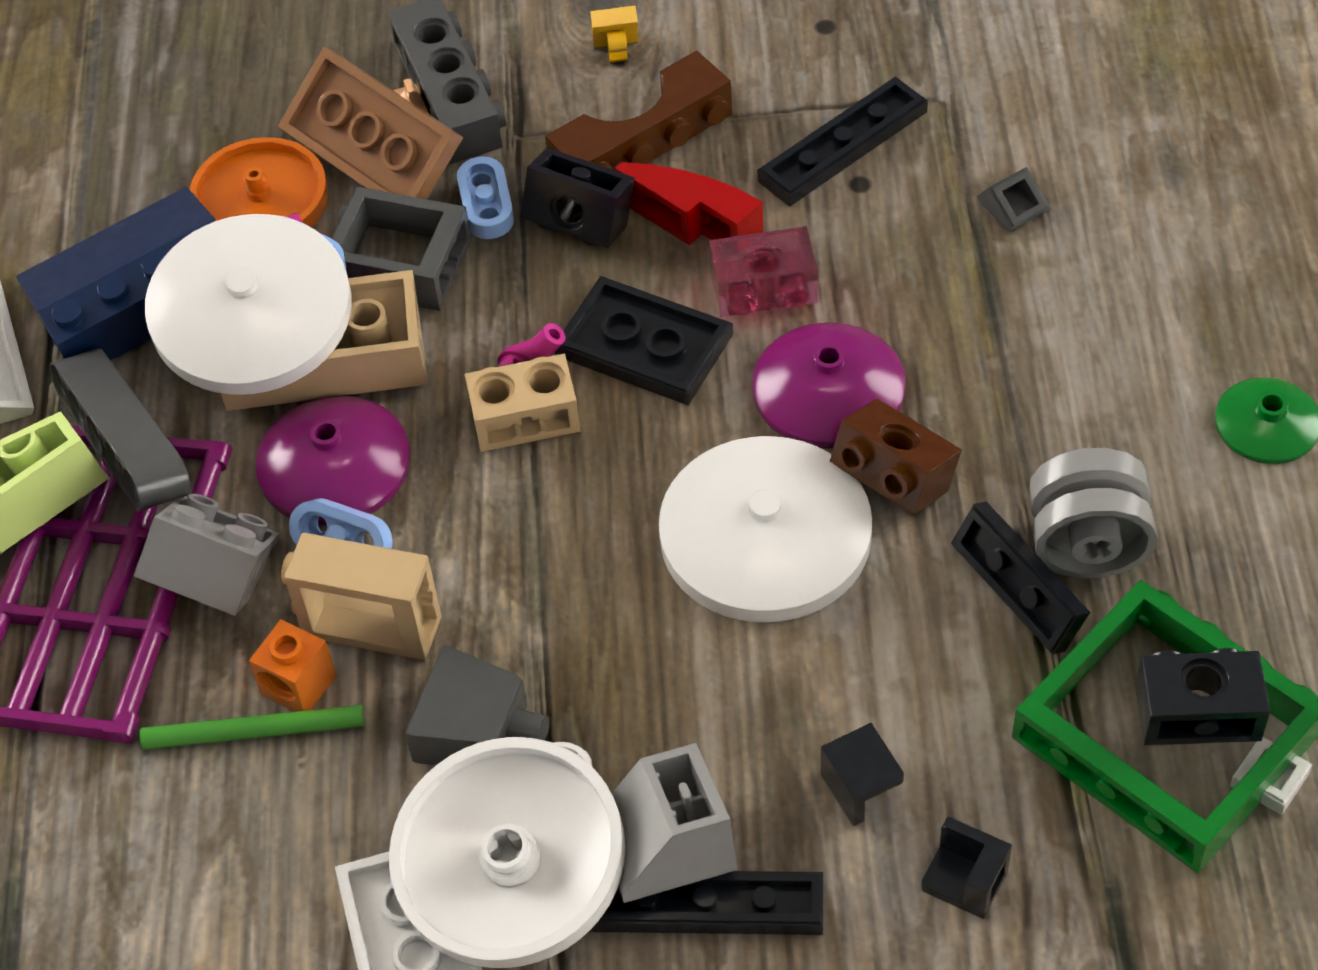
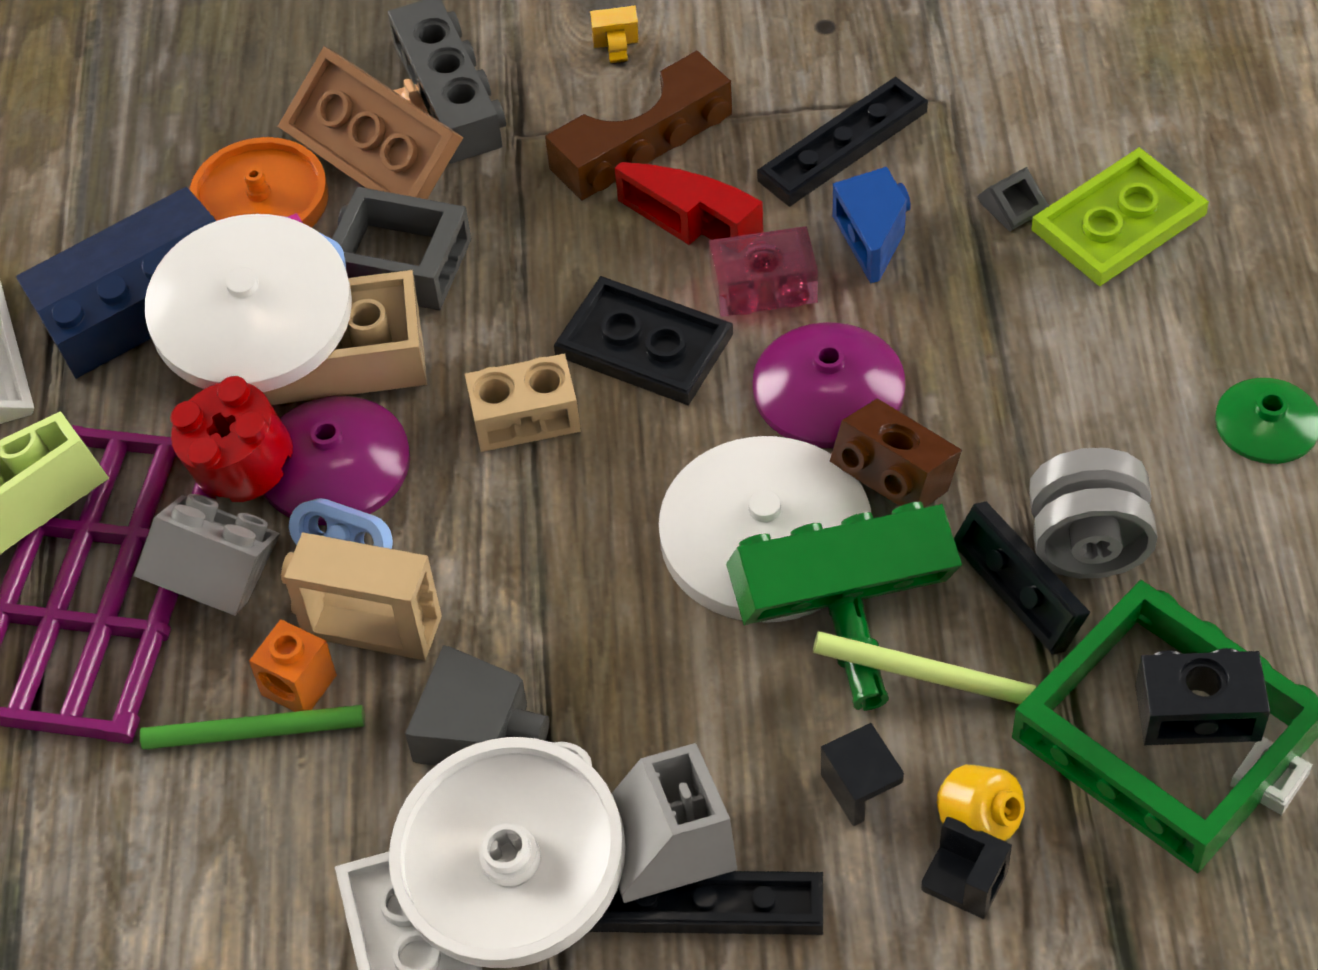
(120, 429): dark grey beam -> none
(231, 440): none -> red brick
(486, 197): light blue plate -> none
(542, 345): dark pink arm -> none
(602, 196): black brick -> none
(854, 559): none -> green brick
(864, 682): none -> green pin
(871, 218): none -> blue slope
(921, 668): none -> yellowish green bar
(983, 800): none -> yellow head
(1119, 216): none -> lime plate

